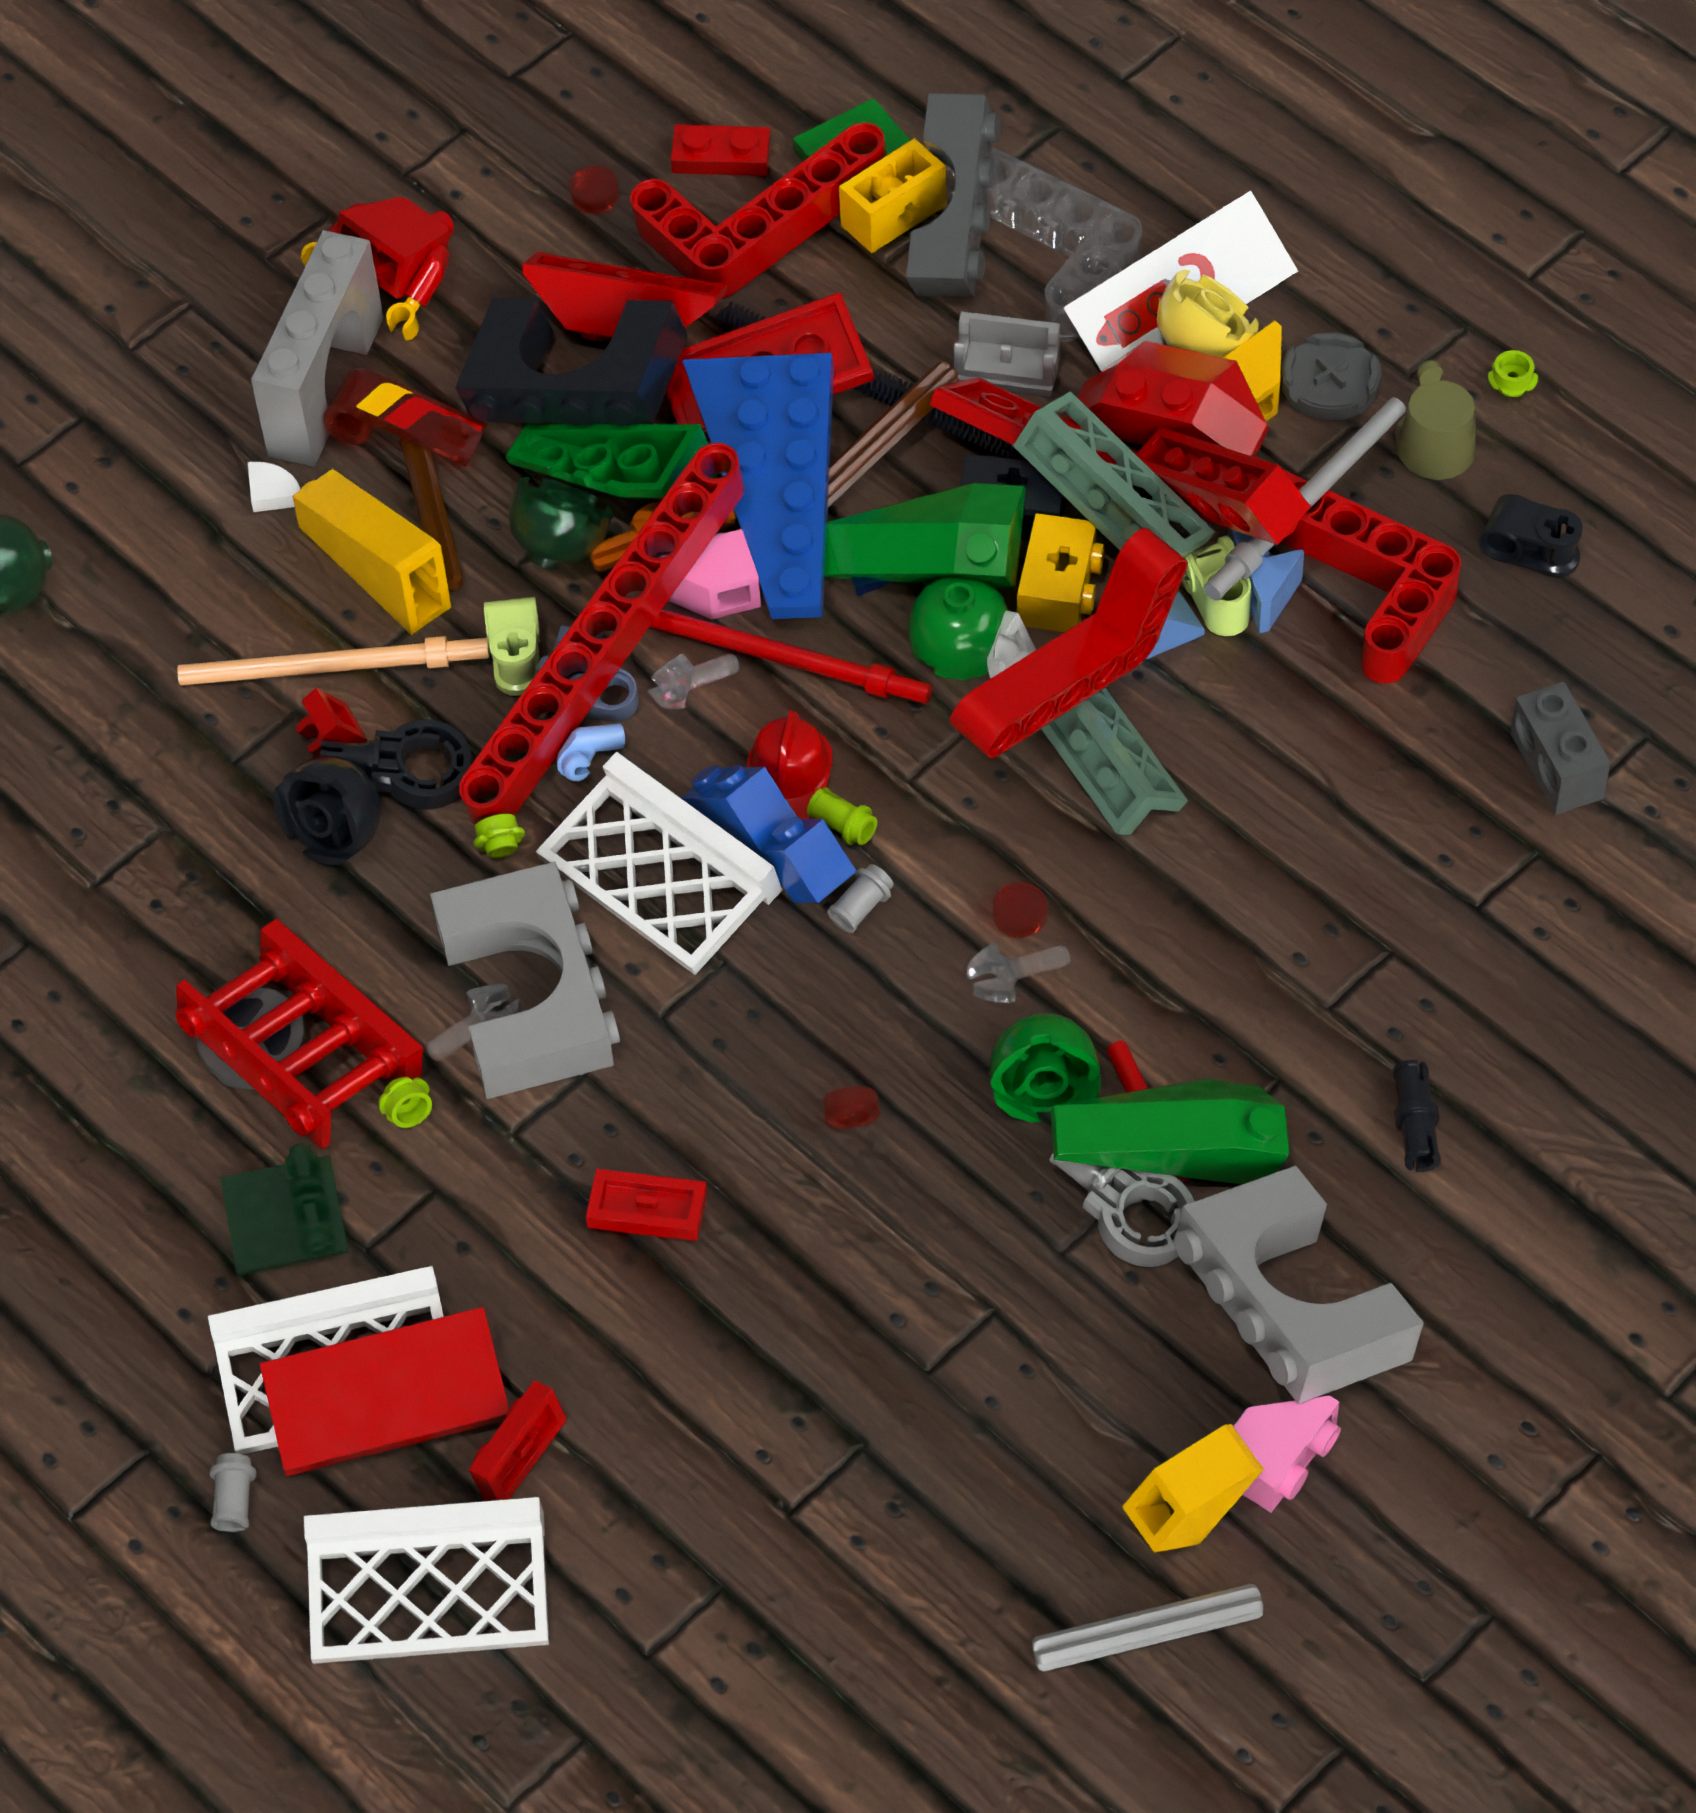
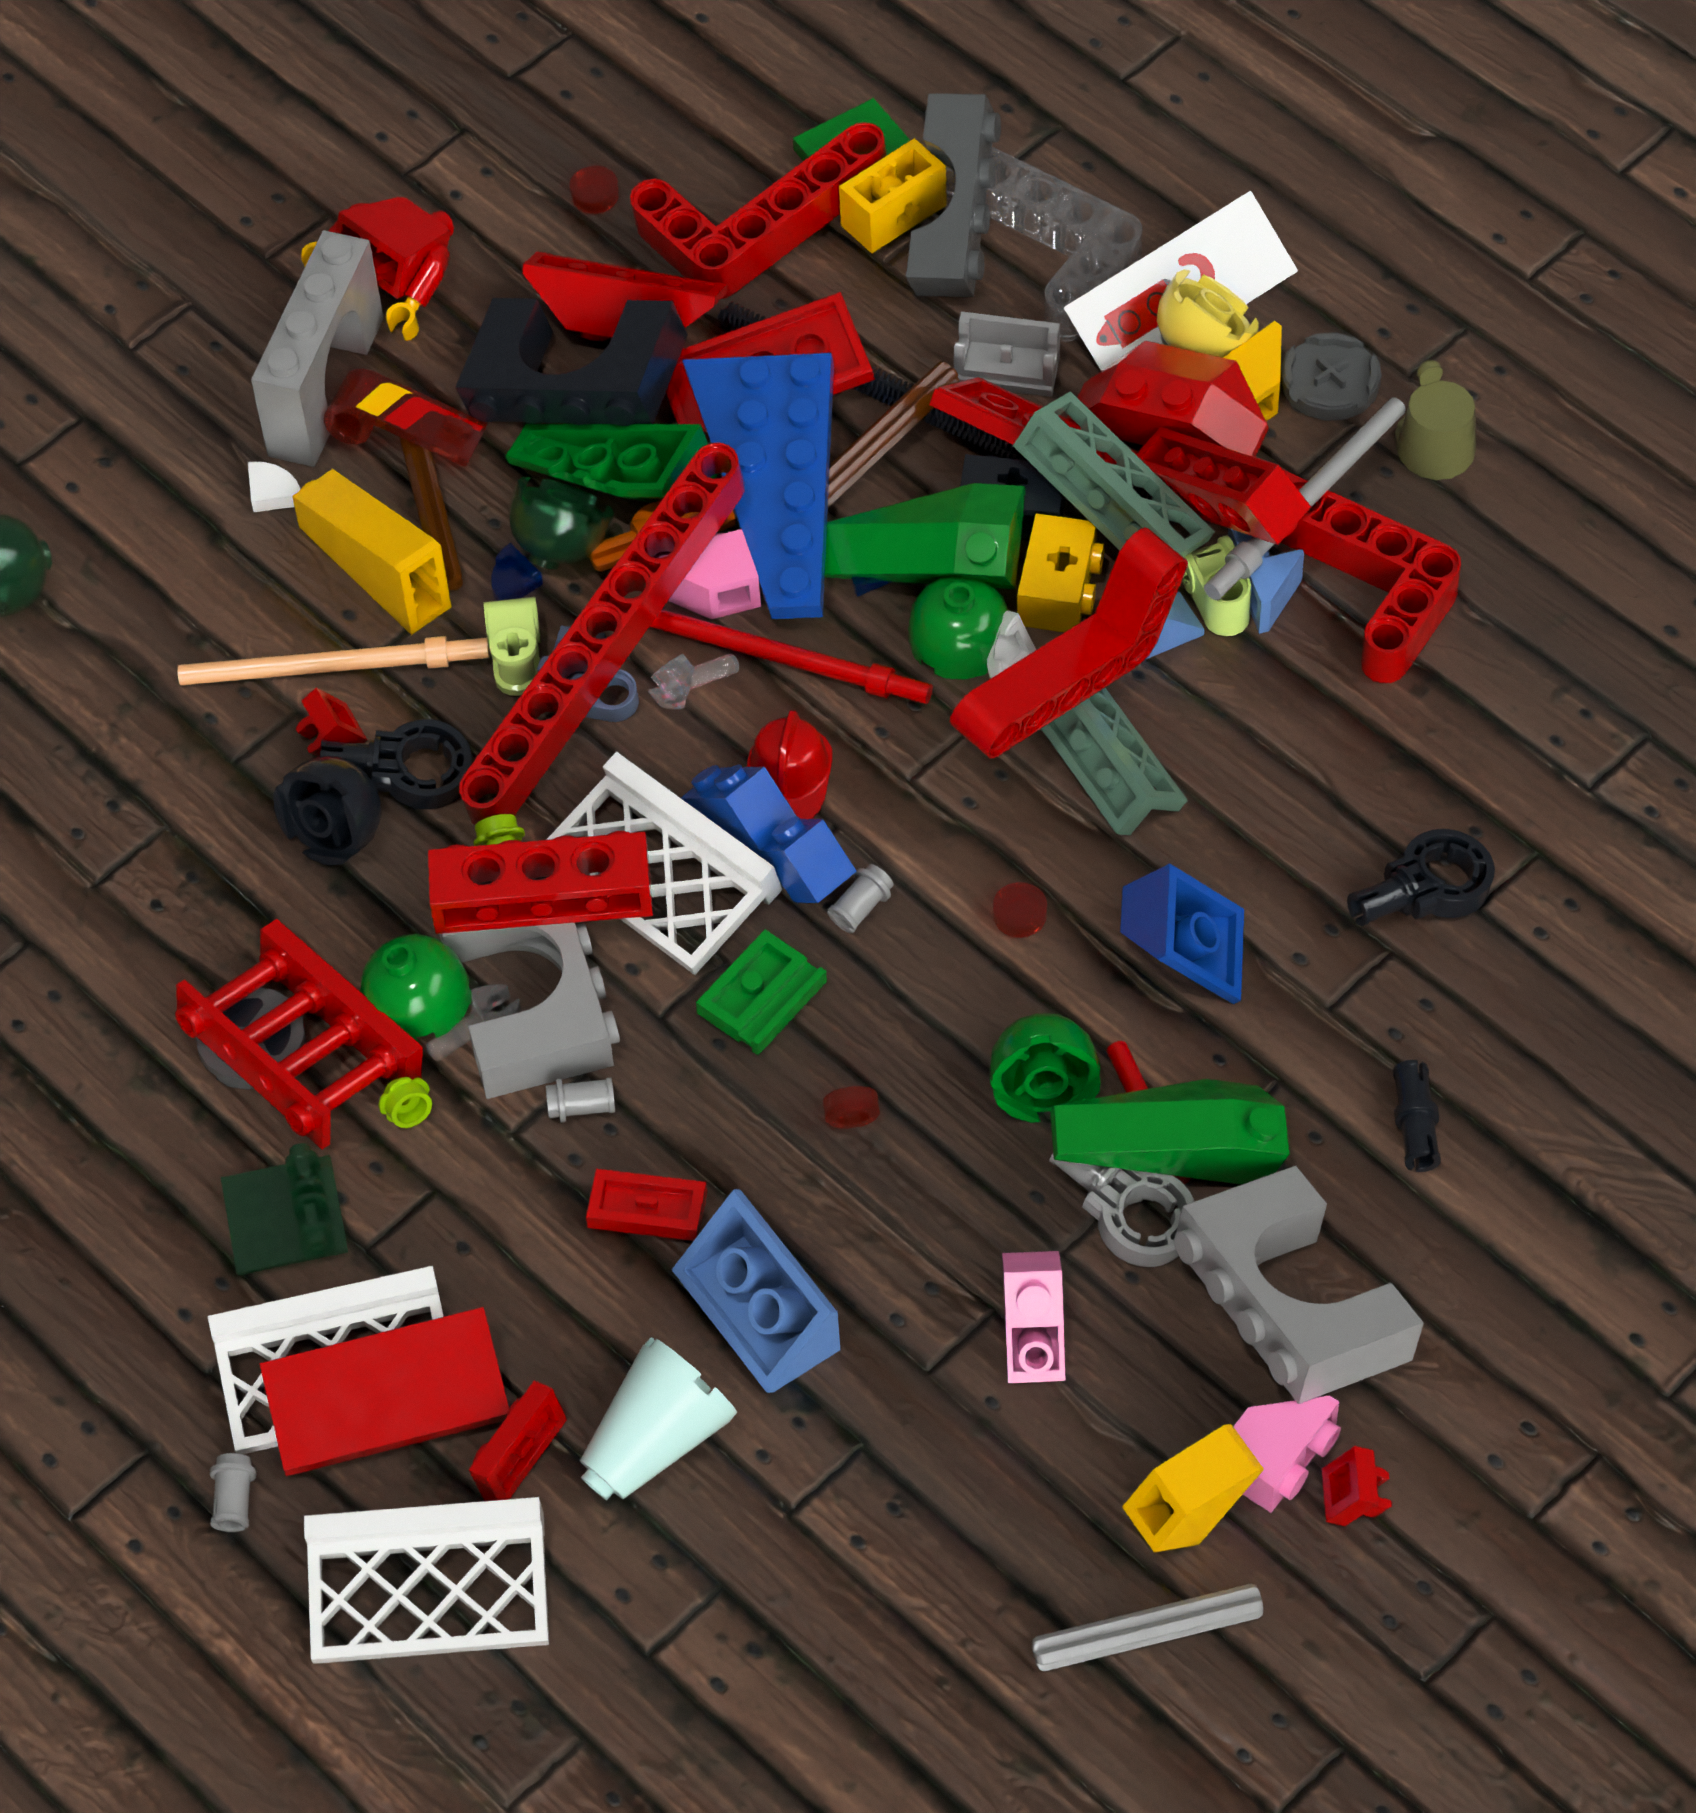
(417, 984): none -> green cylinder
(513, 575): none -> clear blue tile
(517, 900): none -> red brick
(579, 1098): none -> light grey pin
(583, 744): light blue arm -> none
(652, 1422): none -> light aqua cone
(721, 150): red plate -> none
(758, 1295): none -> medium blue slope
(761, 992): none -> green plate
(853, 822): lime pin -> none
(1011, 969): clear bar -> none
(1033, 1316): none -> bright pink slope
(1187, 928): none -> blue slope
(1352, 1486): none -> red tile
(1416, 891): none -> black pin
(1513, 373): lime plate -> none
(1527, 534): black piece -> none
(1560, 748): dark grey brick -> none

